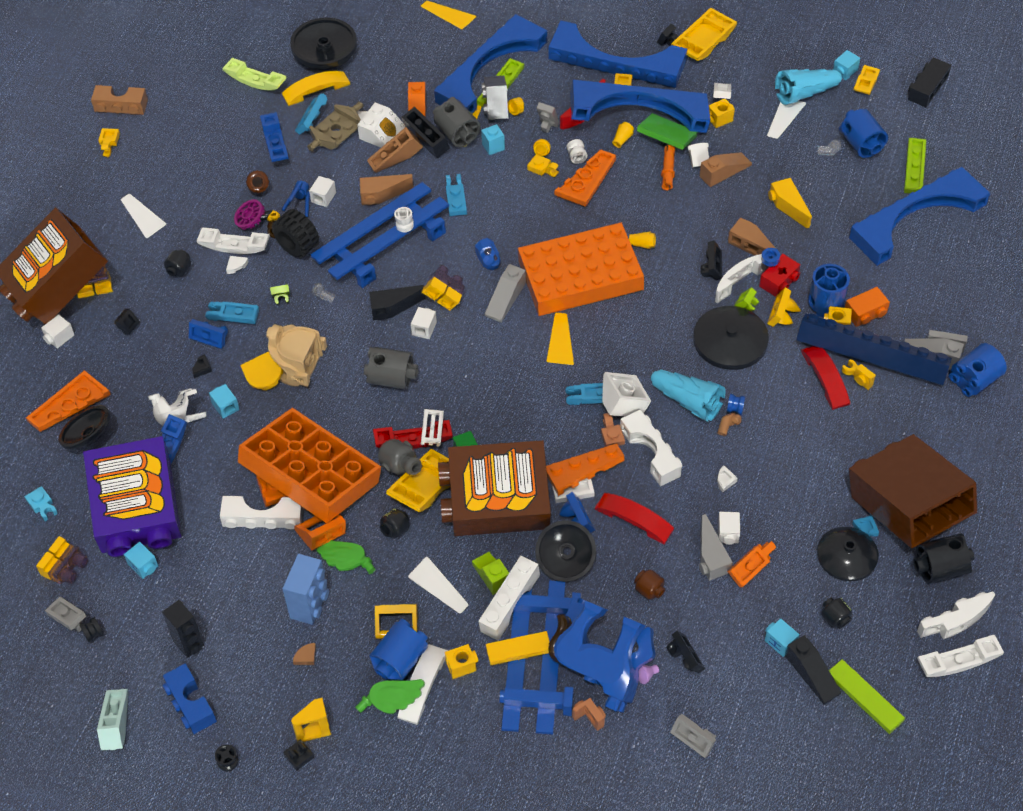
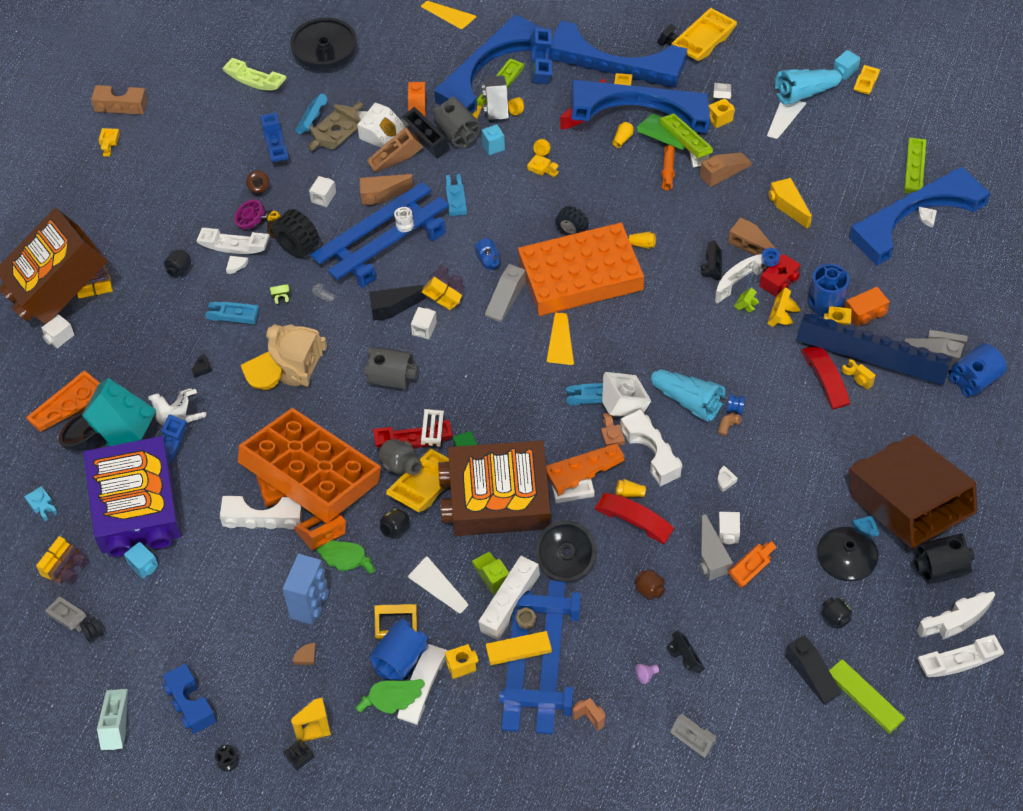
(118, 414): none -> teal wedge
(126, 321): black tile -> none
(144, 218): white sticker -> none
(183, 628): black brick -> none
(207, 333): blue tile -> none
(224, 401): medium azure brick -> none
(300, 191): blue plant -> none
(313, 83): yellow slope -> none
(525, 618): none -> dark tan tile
(539, 48): none -> blue arch
(547, 116): light grey hinge -> none
(571, 221): none -> black wheel
(575, 507): blue tile -> none
(577, 151): white wheel -> none
(587, 179): orange wing -> none
(612, 668): blue piece -> none
(629, 489): none -> yellow cone
(686, 135): none -> lime tile
(730, 337): black dish -> none
(780, 635): medium azure brick -> none
(831, 149): clear arm -> none
(863, 133): blue cylinder -> none
(927, 216): none -> white tile
(929, 82): black brick -> none

